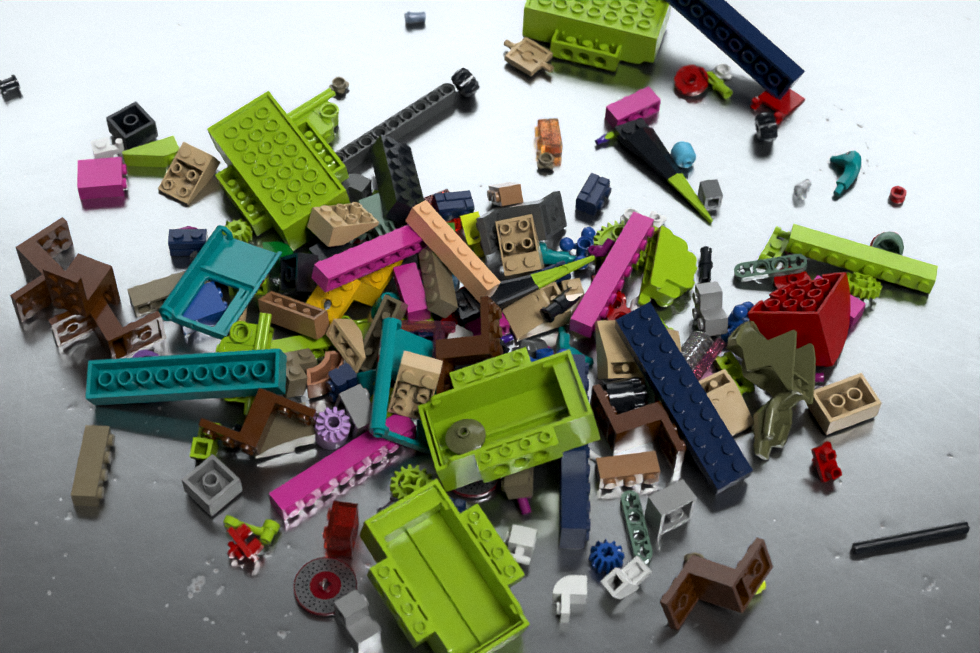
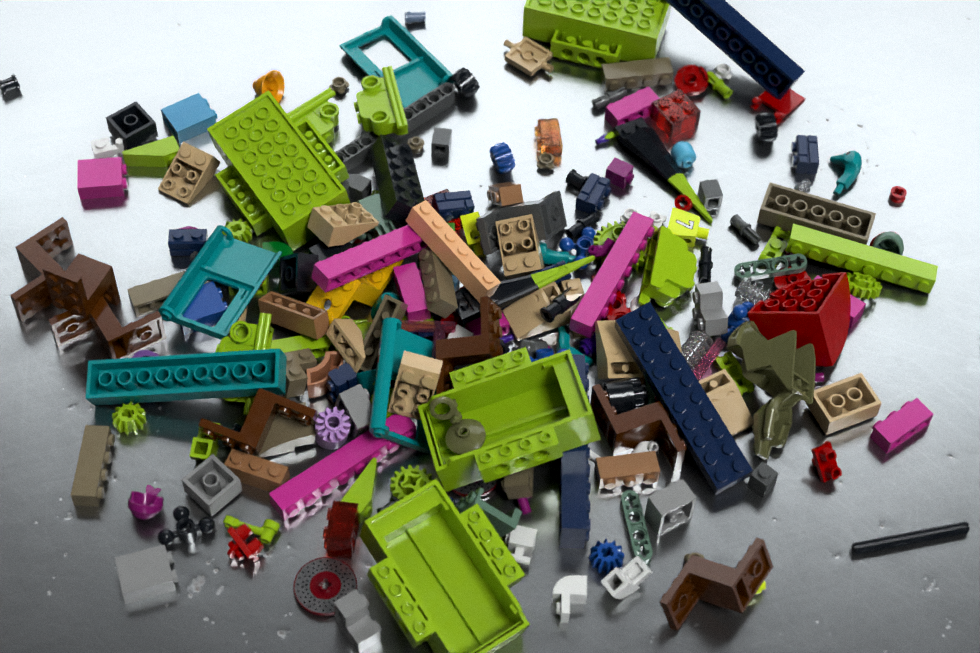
(129, 418): none -> lime gear
(145, 505): none -> magenta hat
(146, 573): none -> light grey brick
(181, 515): none -> black piece
(189, 117): none -> dark azure brick
(257, 471): none -> medium nougat brick
(271, 81): none -> light orange hat
(363, 490): none -> lime slope
(381, 105): none -> lime brick
(413, 78): none -> teal piece
(416, 144): none -> dark tan plate
(441, 141): none -> brick
(453, 414): none -> olive piece
(501, 522): none -> sand green panel
(502, 157): none -> blue gear
(576, 179): none -> black bush
(580, 224): none -> black pin
(588, 346): none -> dark purple brick
(609, 97): none -> dark grey pin
(619, 173): none -> magenta brick
(637, 74): none -> dark tan brick
(646, 446): none -> white arm
(675, 113): none -> clear red brick
(679, 198): none -> red bush
(686, 226): none -> neon yellow torso
(744, 229): none -> dark grey axle
(751, 292): none -> clear piece
(762, 479): none -> dark grey brick
(787, 206): none -> dark tan brick
(805, 154): none -> dark blue brick
(901, 425): none -> dark pink brick

